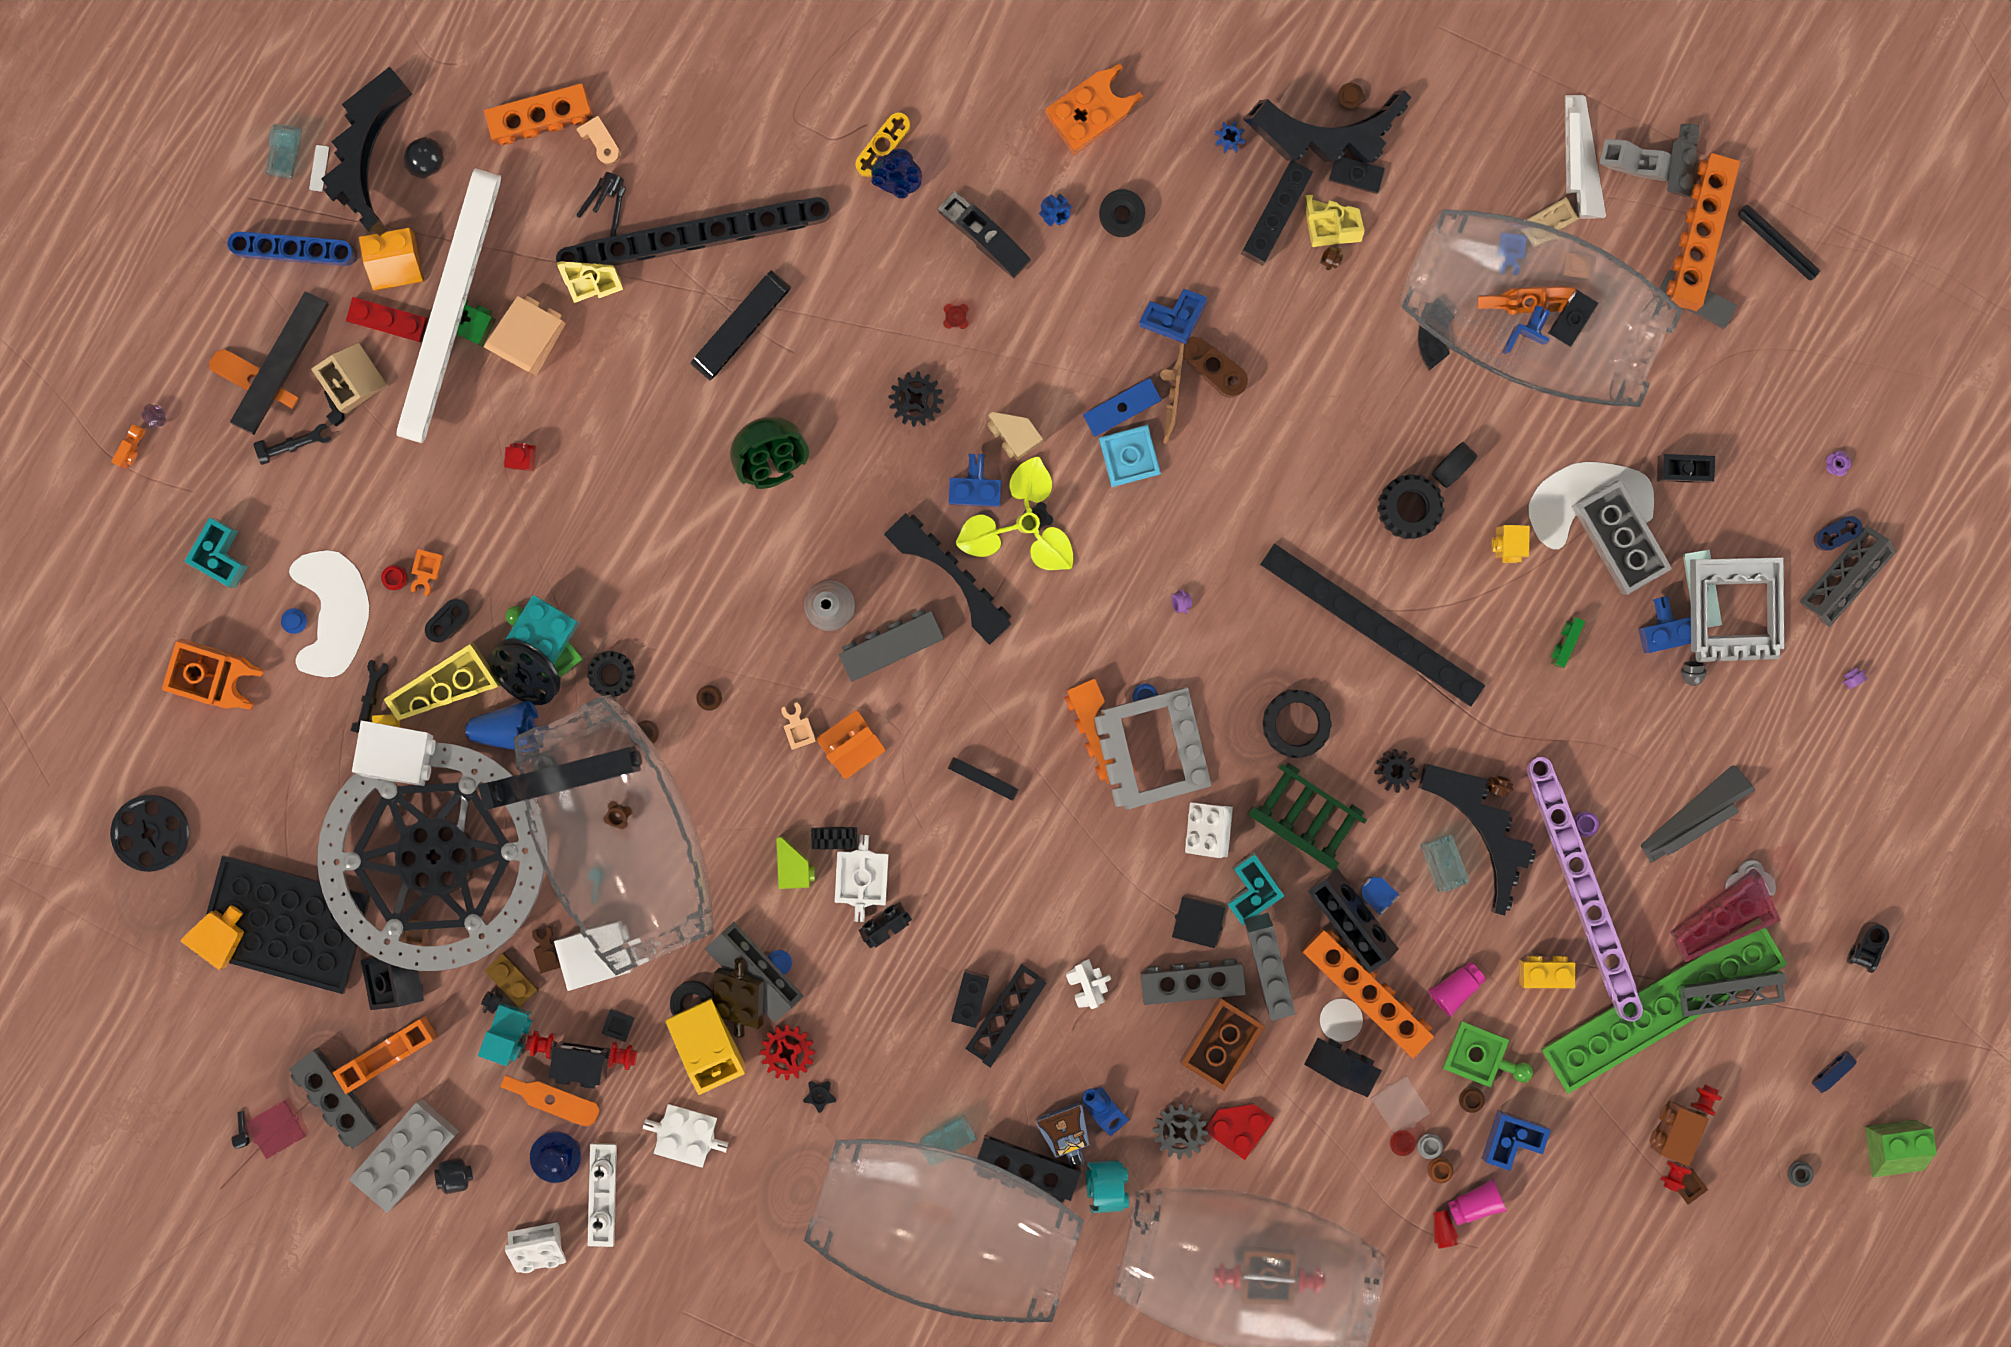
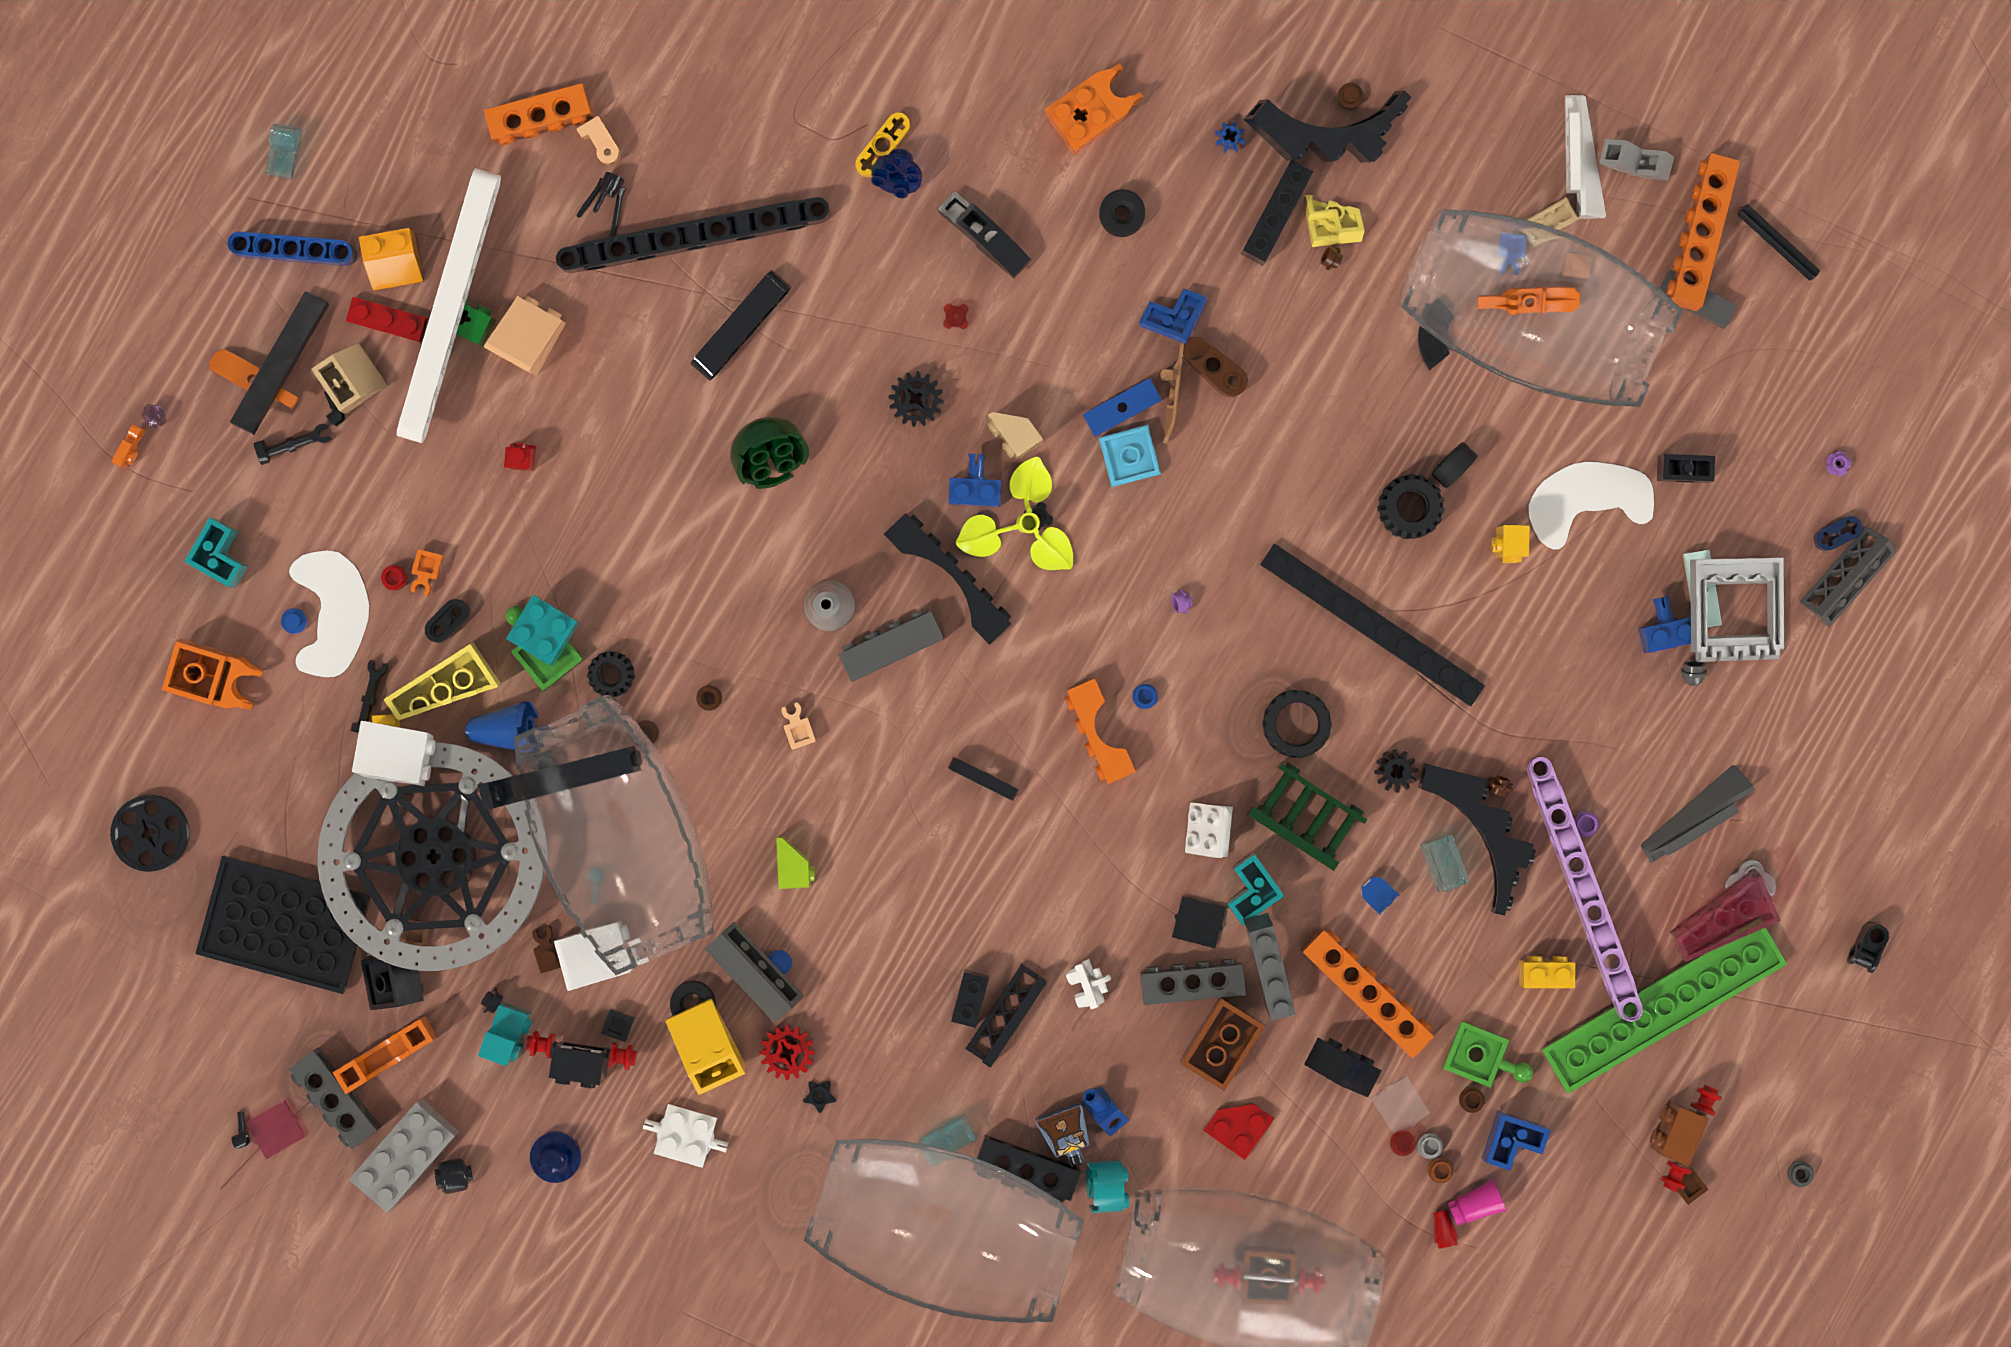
(216, 937): light orange torso -> none
(319, 168): white sticker -> none
(367, 115): black arch -> none
(423, 157): black hair -> none
(511, 980): pearl gold plate -> none
(524, 671): black wedge -> none
(535, 1248): white bracket -> none
(565, 1104): orange piece -> none
(589, 279): light yellow slope -> none
(602, 1194): white plate -> none
(614, 821): reddish brown plate -> none
(739, 997): dark brown plate -> none
(833, 838): black tyre -> none
(850, 744): orange bracket -> none
(861, 878): white plate -> none
(893, 917): black hinge -> none
(1055, 210): blue gear -> none
(1187, 739): light grey hinge -> none
(1188, 1140): dark grey gear -> none
(1341, 1020): white sticker -> none
(1353, 920): black brick -> none
(1357, 174): black plate -> none
(1457, 988): dark pink plant -> none
(1531, 331): blue bracket -> none
(1562, 651): green plate -> none
(1573, 318): black plate -> none
(1621, 537): light grey brick -> none
(1683, 160): dark grey hinge -> none
(1732, 984): dark grey fence -> none
(1834, 1071): dark blue beam -> none
(1854, 678): medium lavender plate -> none
(1900, 1147): bright green slope -> none

